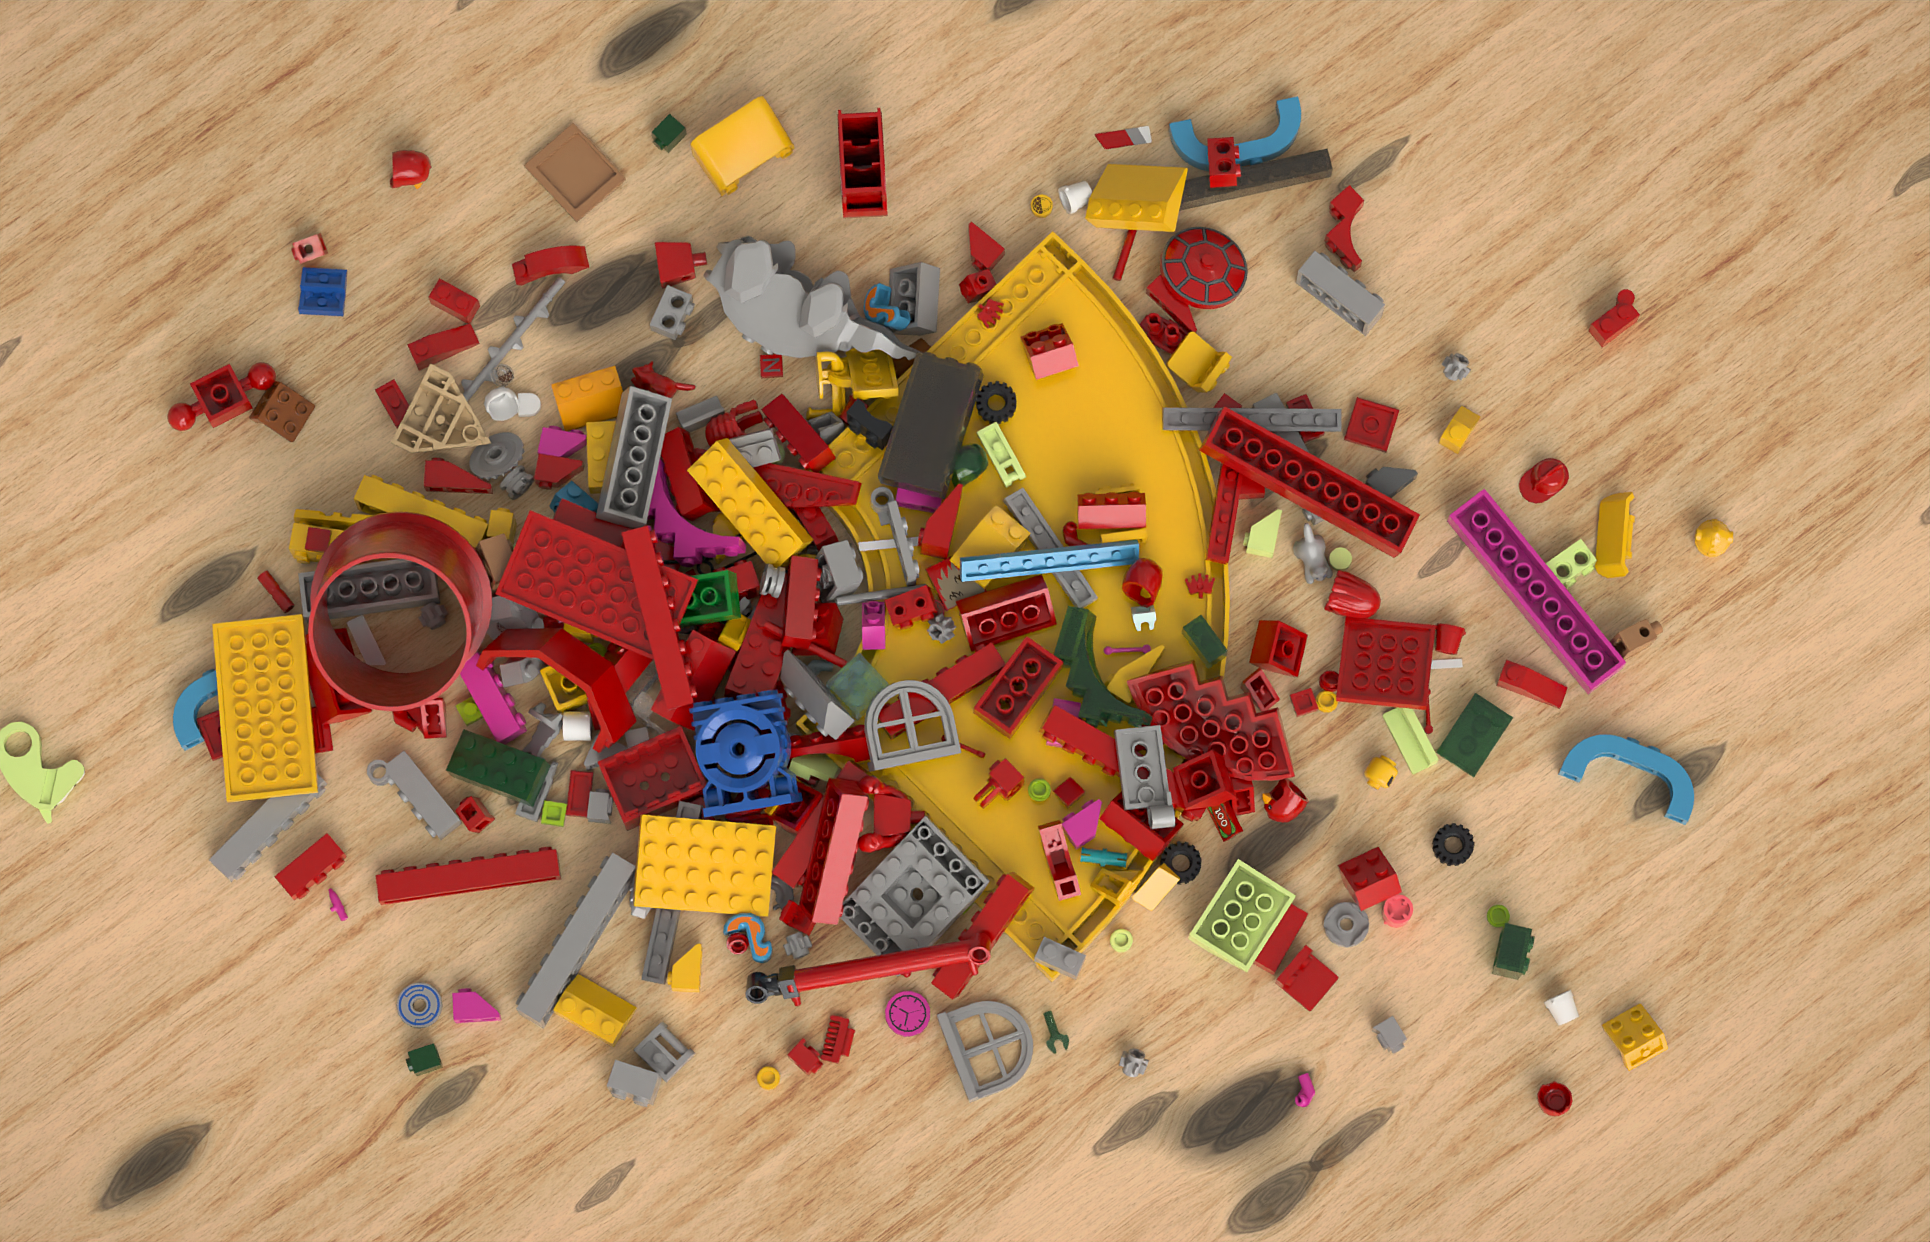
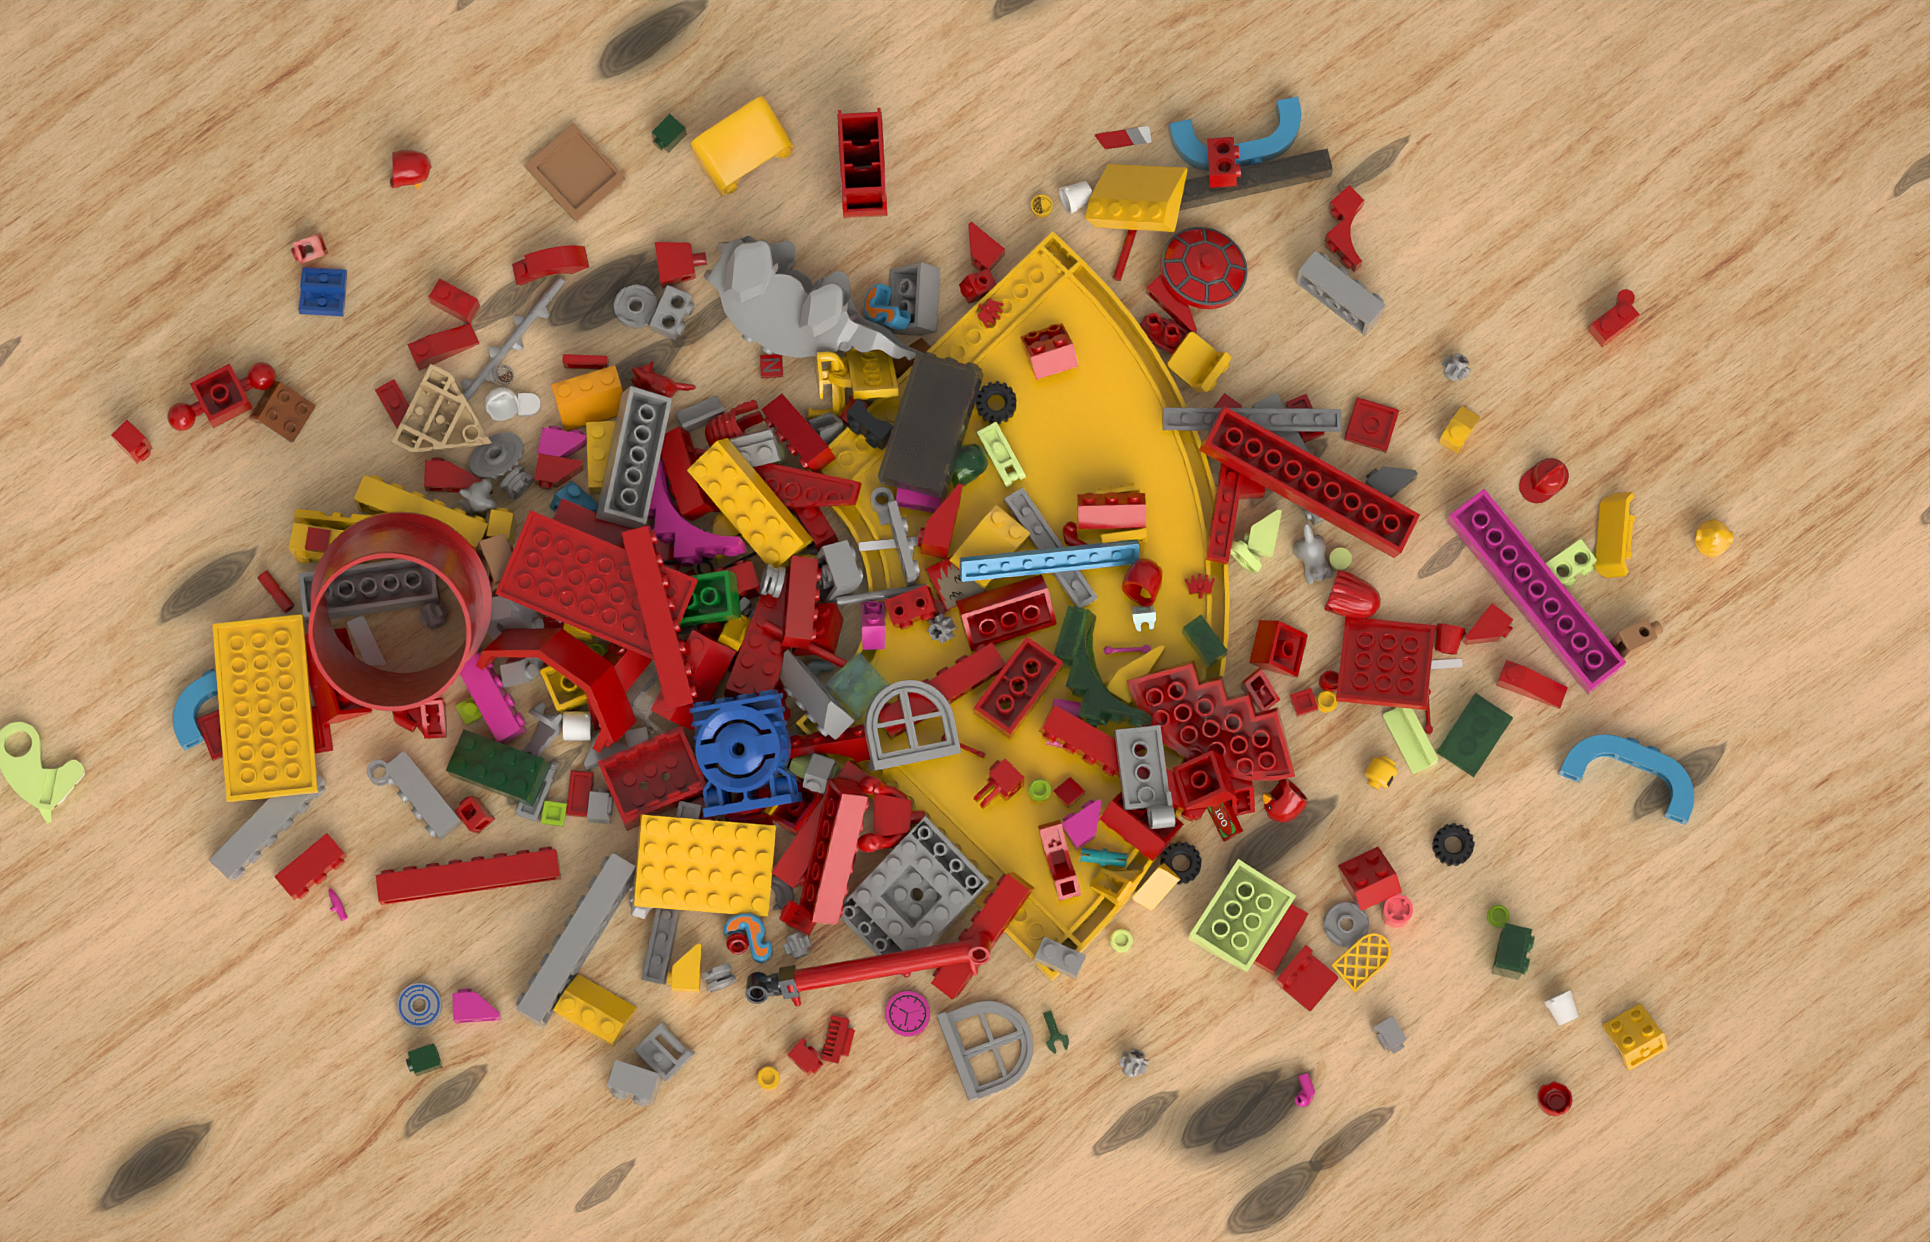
(132, 442): none -> red brick
(477, 499): none -> light grey animal
(585, 361): none -> red tile
(639, 318): none -> light grey tile
(718, 978): none -> light grey wheel
(818, 773): none -> light grey slope
(1247, 560): none -> yellowish green plate
(1367, 955): none -> yellow window
(1490, 627): none -> red slope

